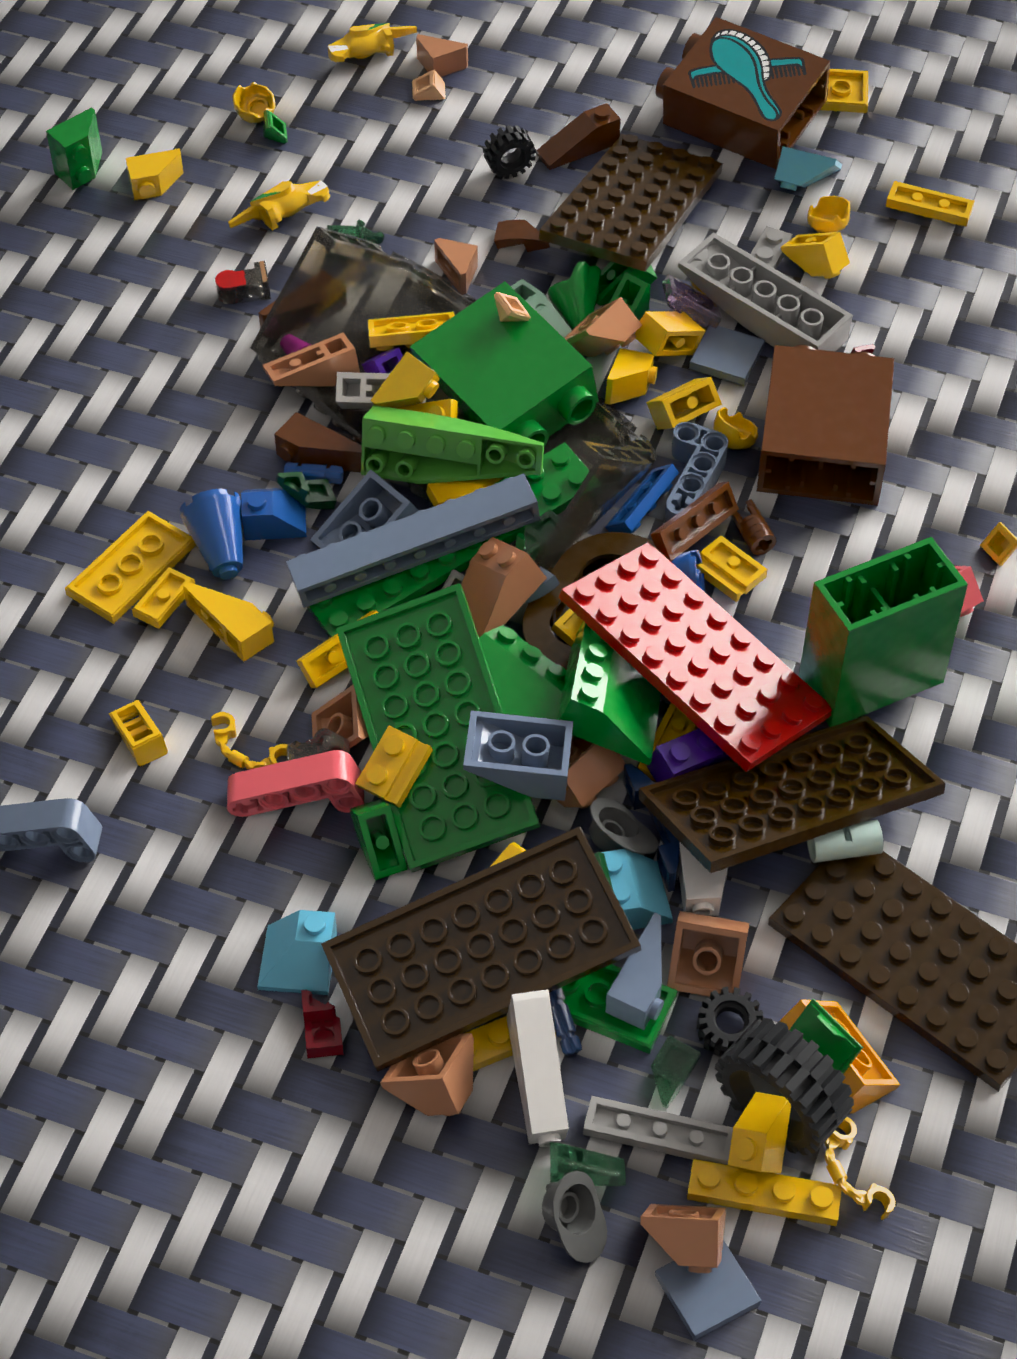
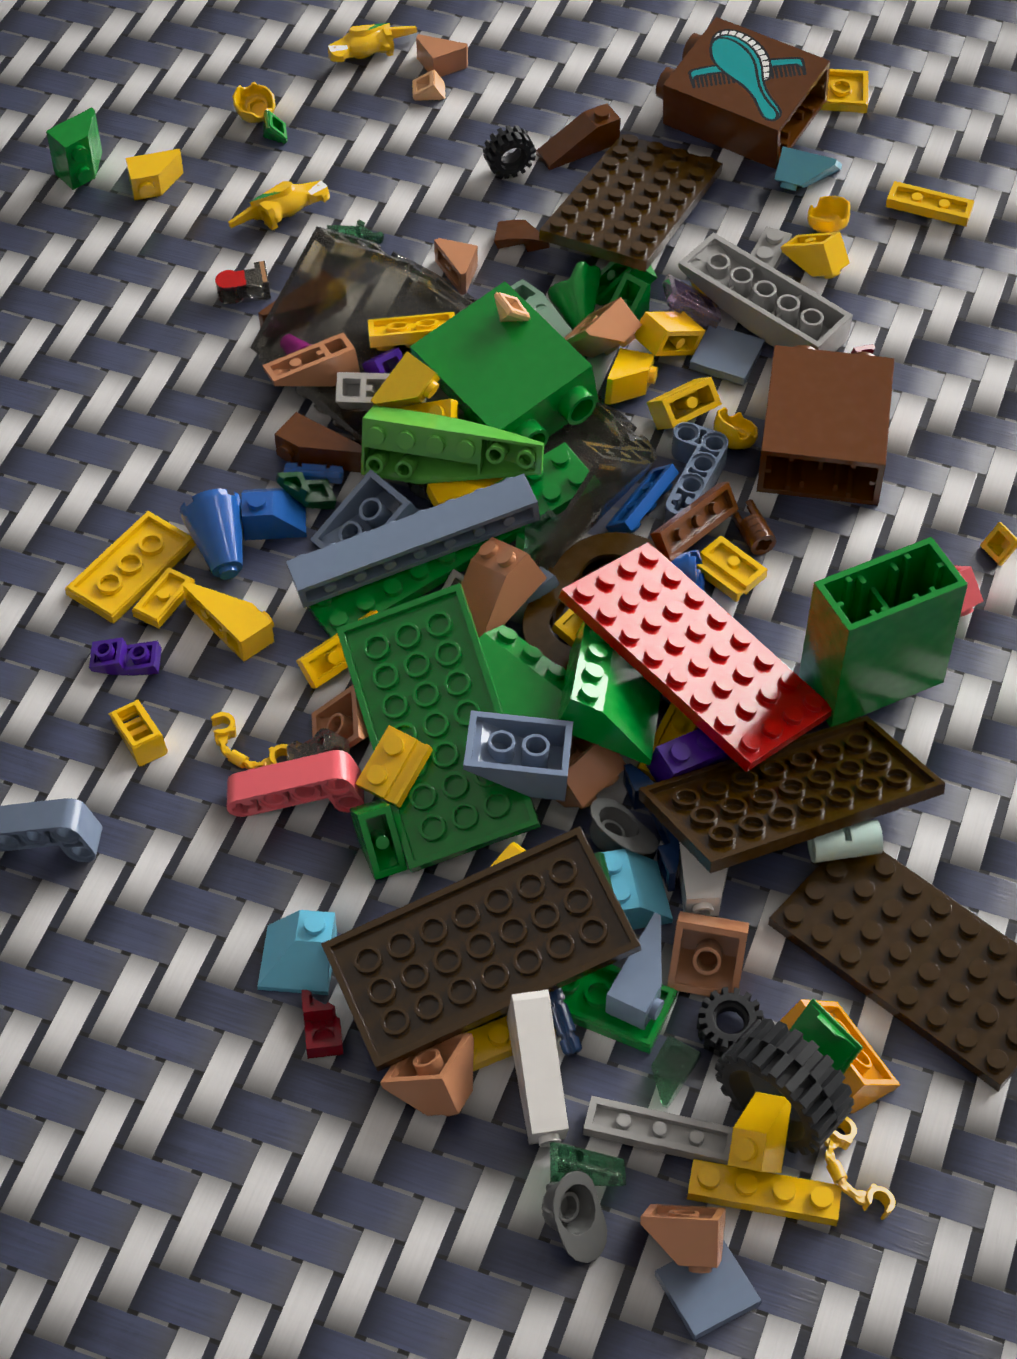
(118, 658): none -> dark purple slope

